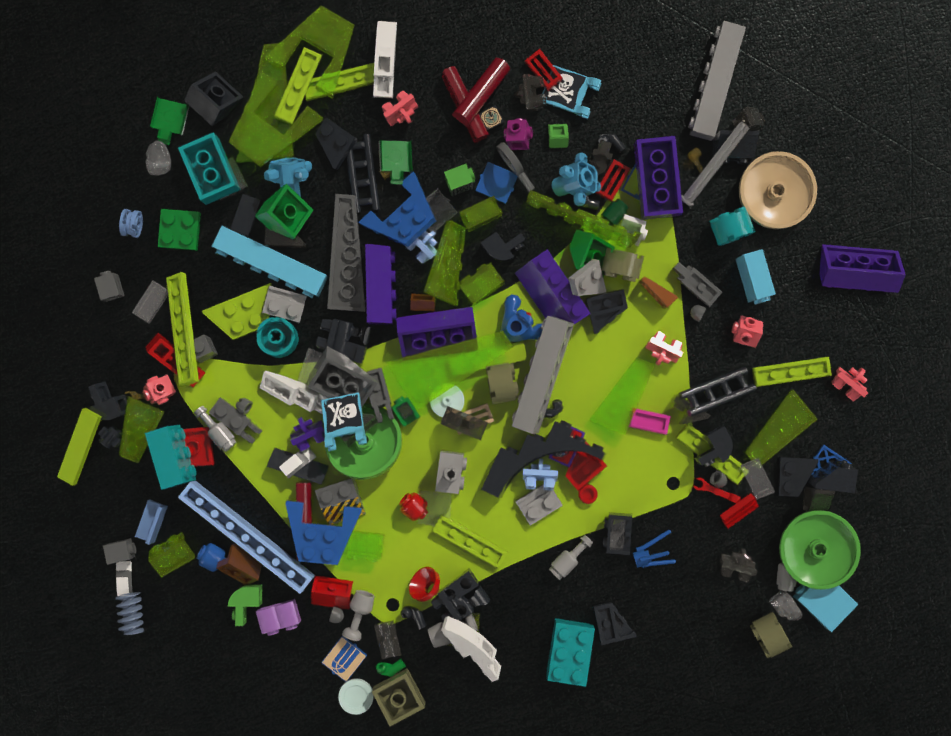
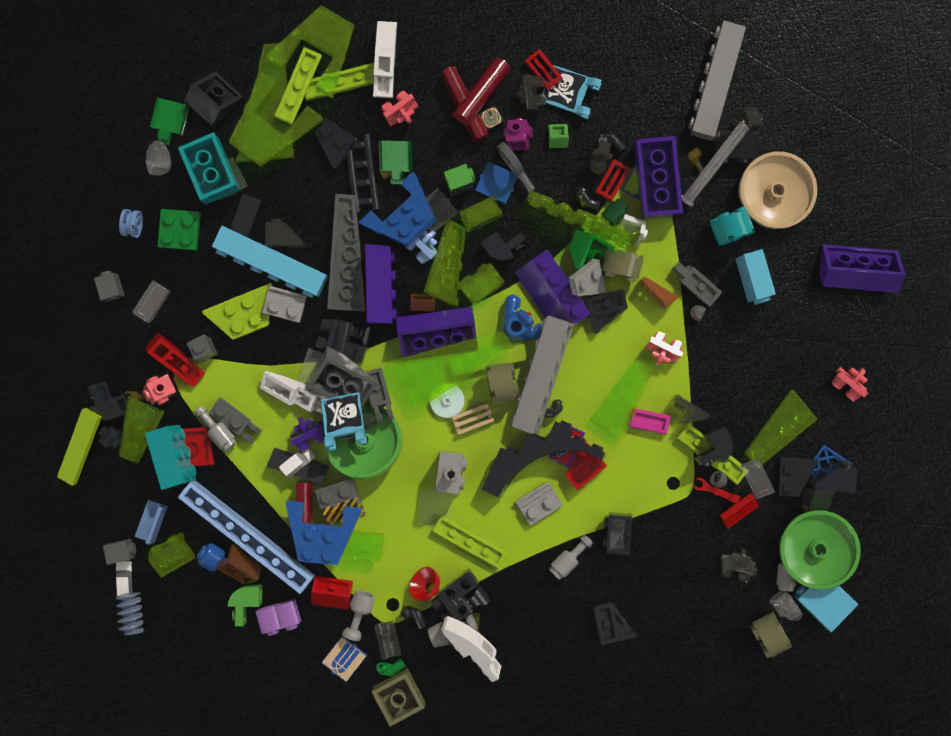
(182, 329): lime tile -> none
(244, 405): dark grey hinge -> none
(267, 341): teal brick -> none
(284, 212): green slope -> none
(289, 172): dark azure piece -> none
(337, 615): dark grey hinge -> none
(355, 696): light aqua piece -> none
(405, 411): green window -> none
(413, 506): red head -> none
(464, 423): clear smoke slope -> none
(540, 472): light blue hips -> none
(570, 652): teal brick -> none
(577, 179): dark azure piece -> none
(588, 494): red tile -> none
(643, 557): blue plant -> none
(714, 402): black bar -> none
(747, 331): coral brick -> none
(791, 371): lime tile -> none

